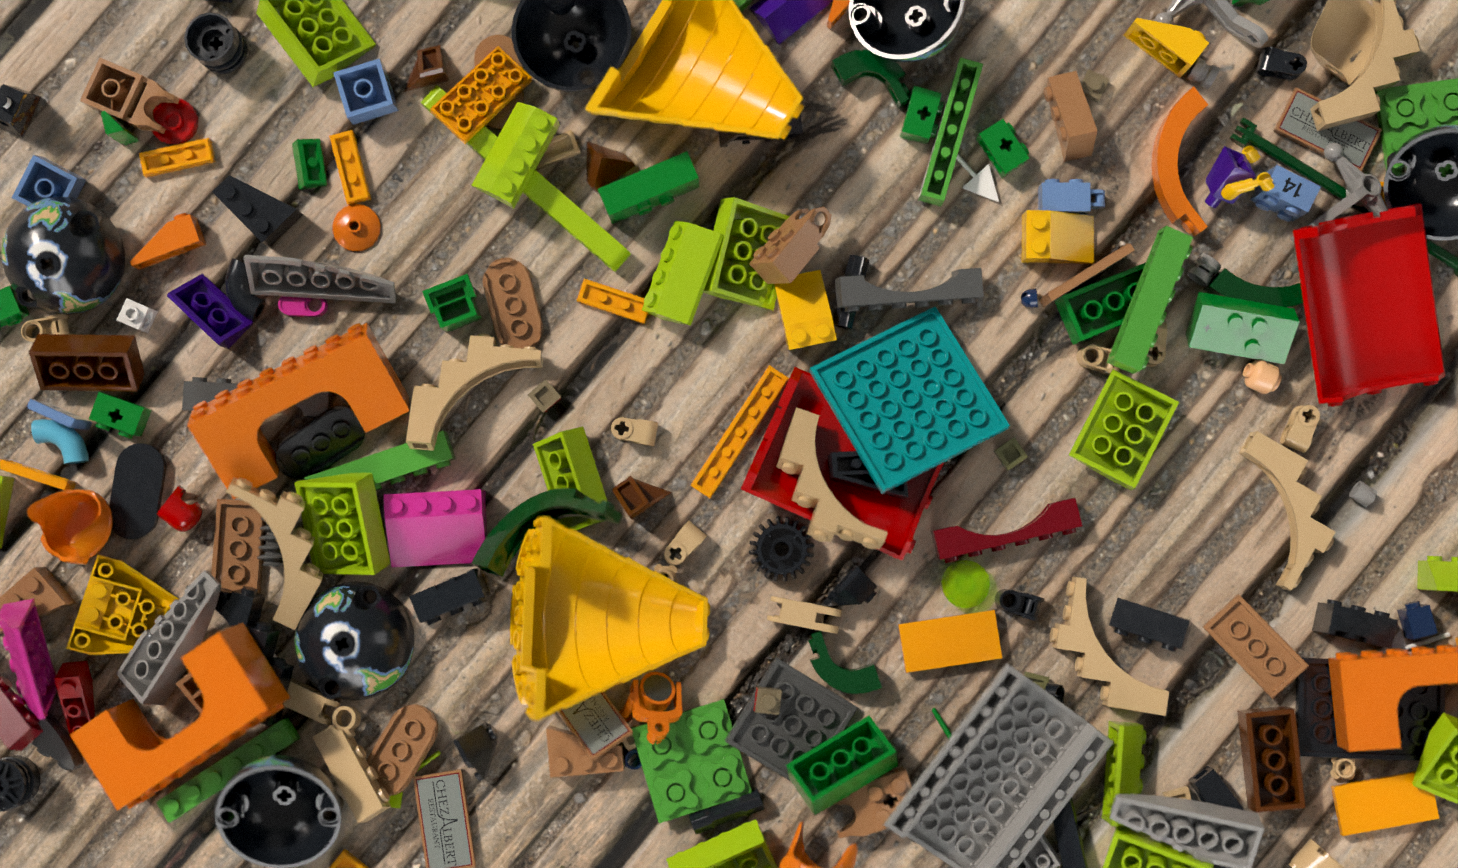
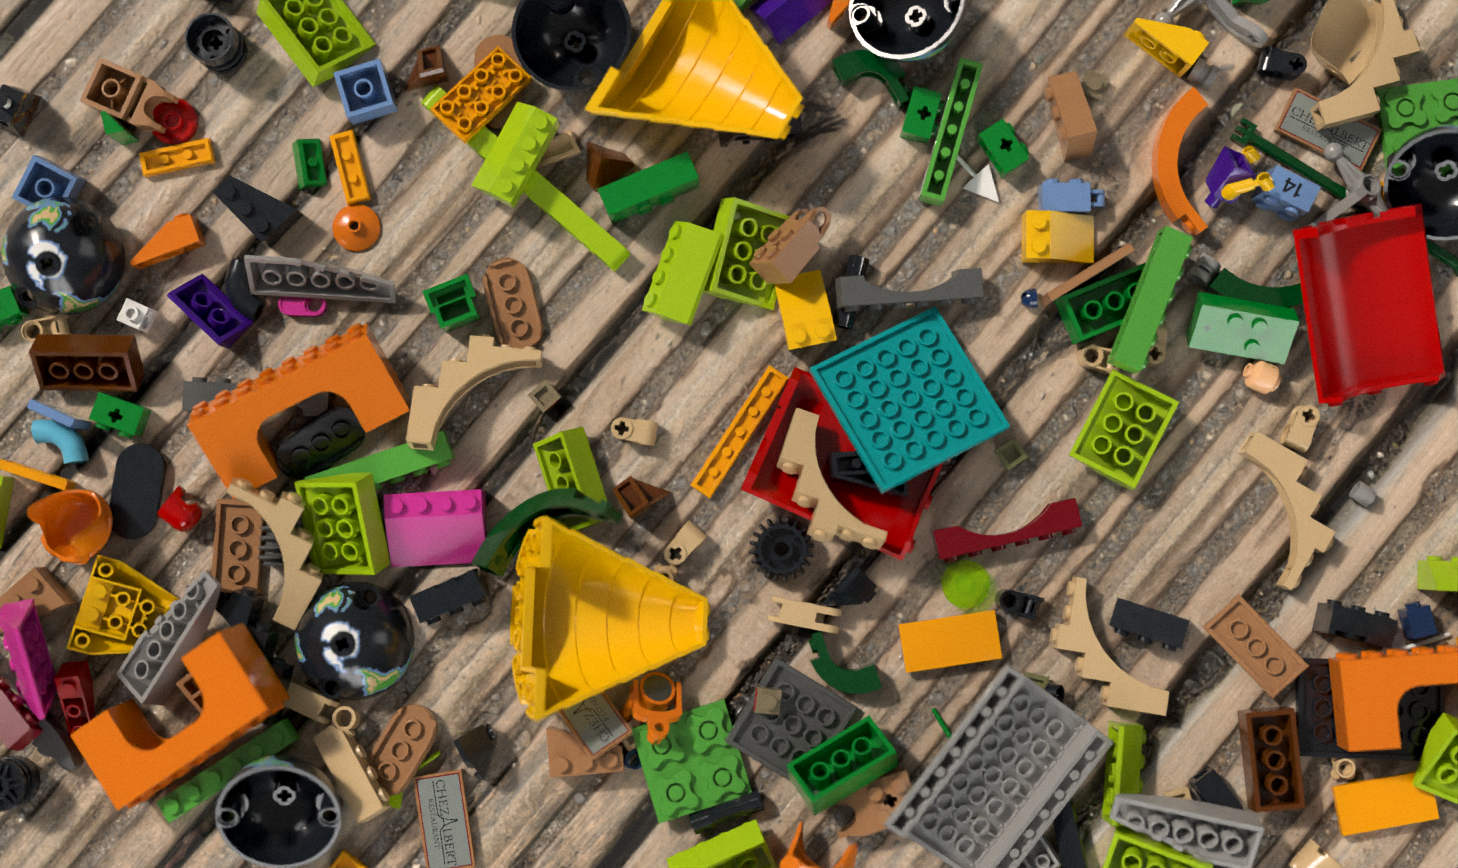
(612, 301): light orange tile -> none

